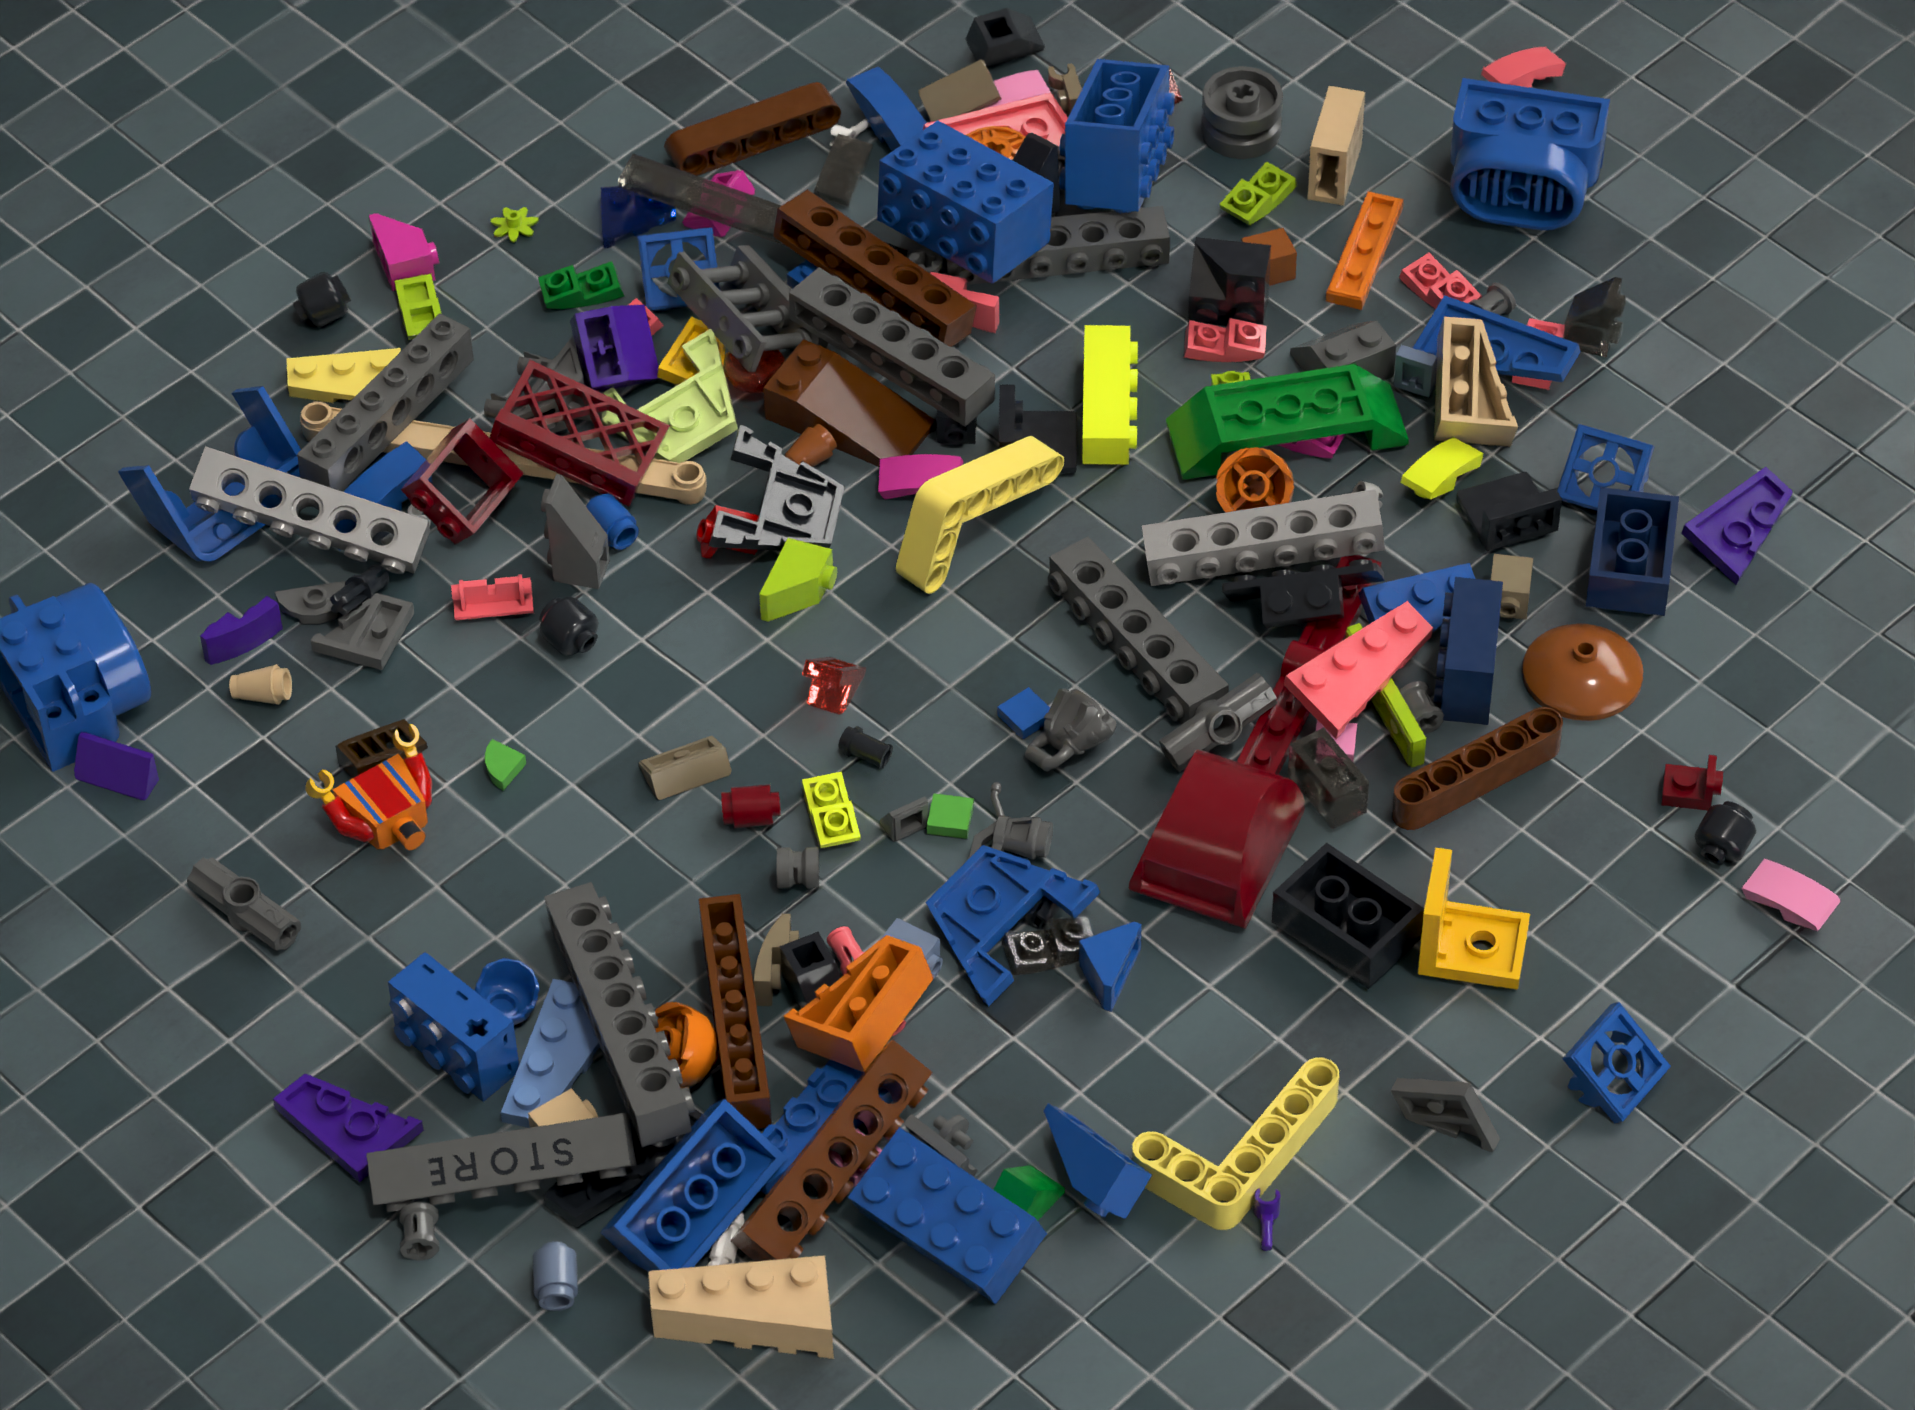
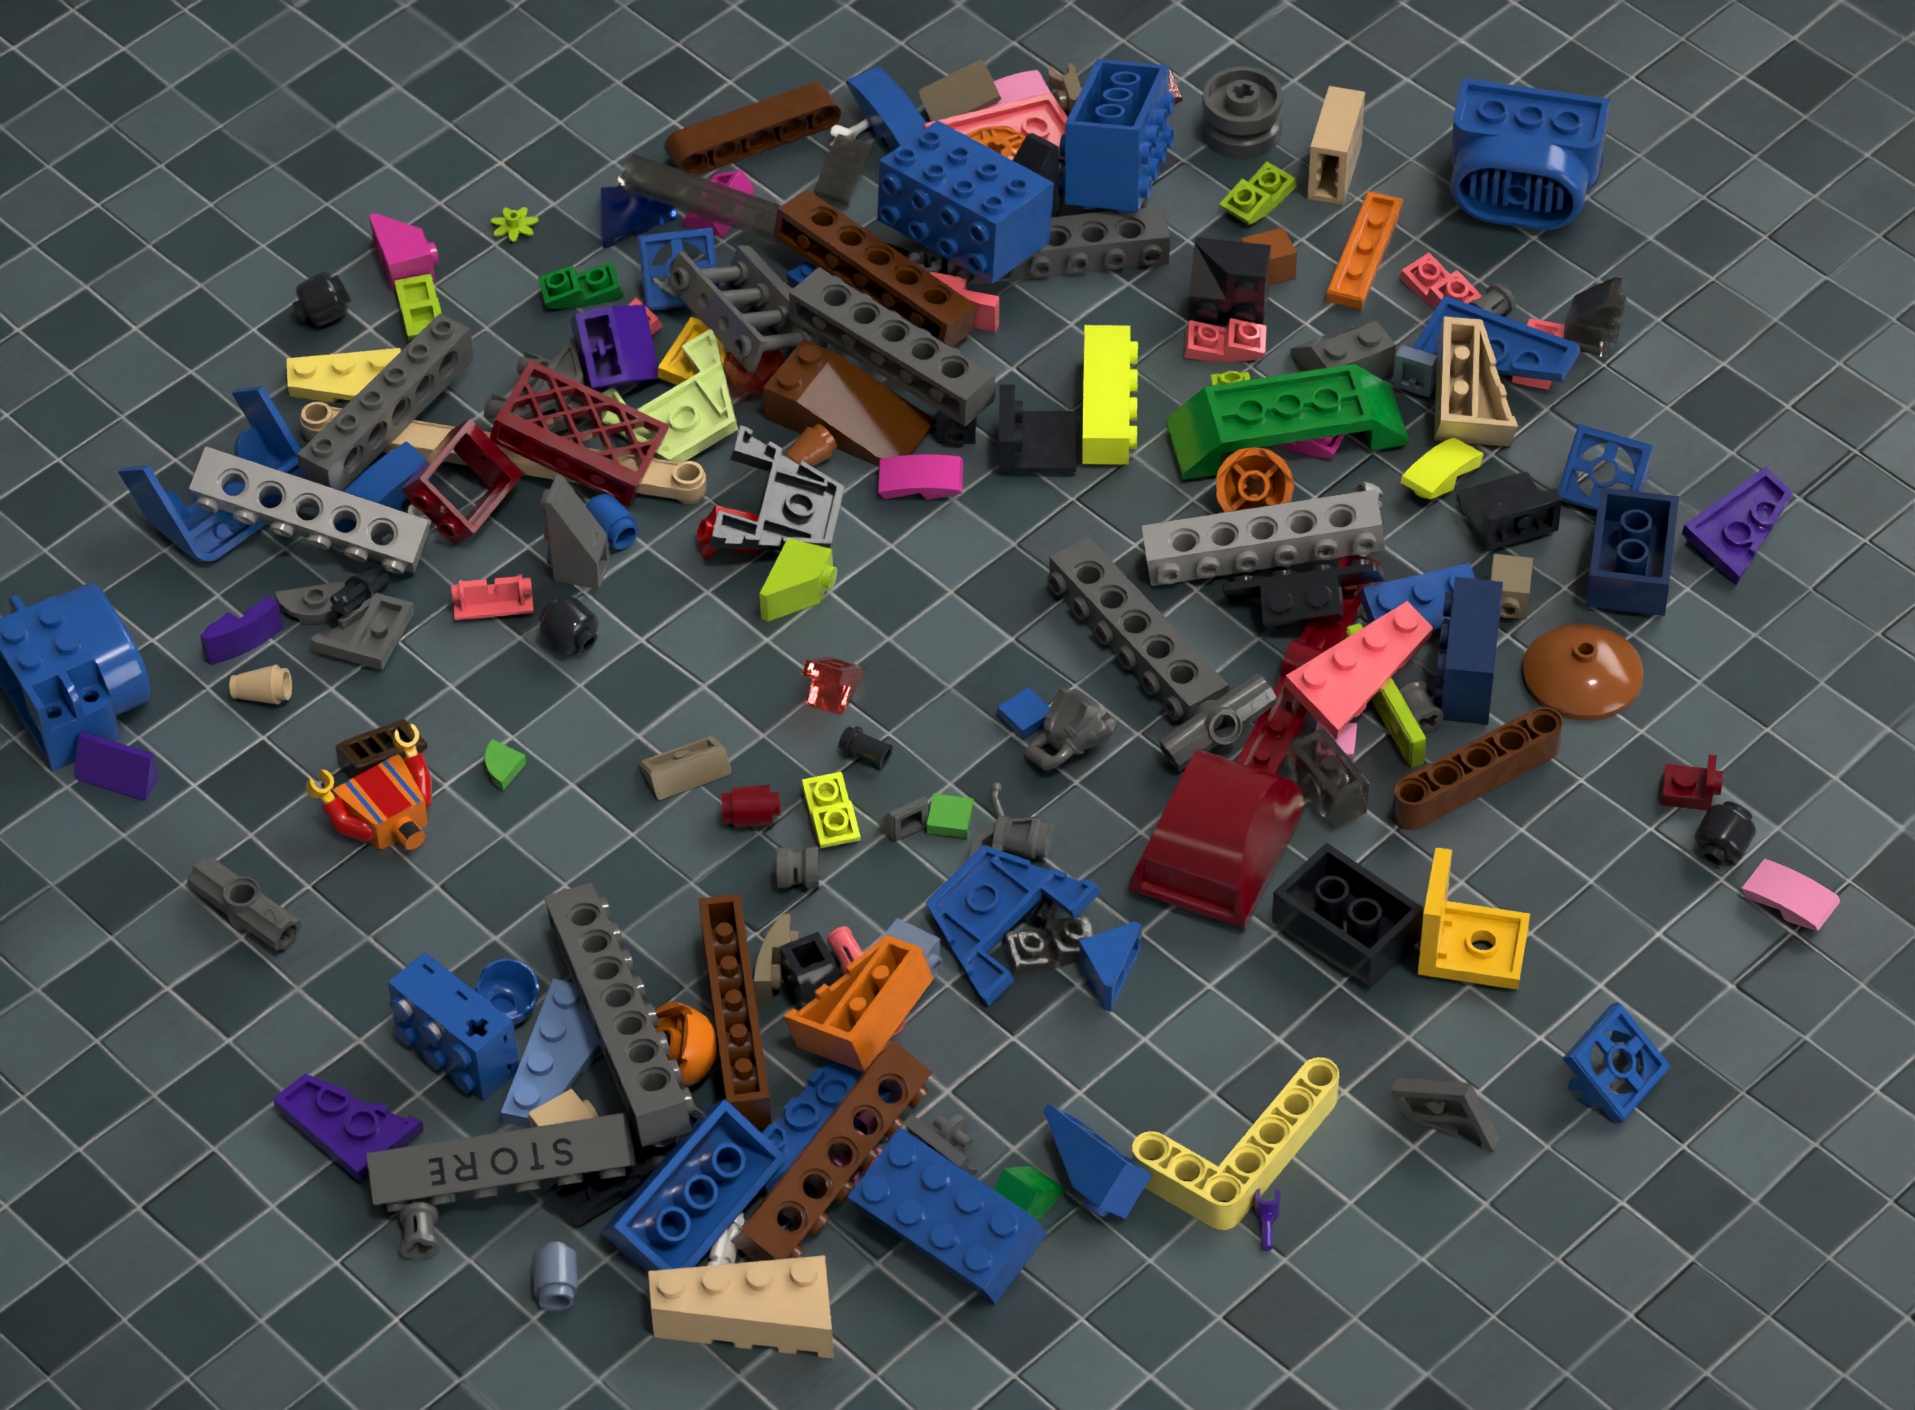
(964, 494): light yellow beam -> none
(1003, 37): black slope -> none
(1524, 67): coral slope -> none

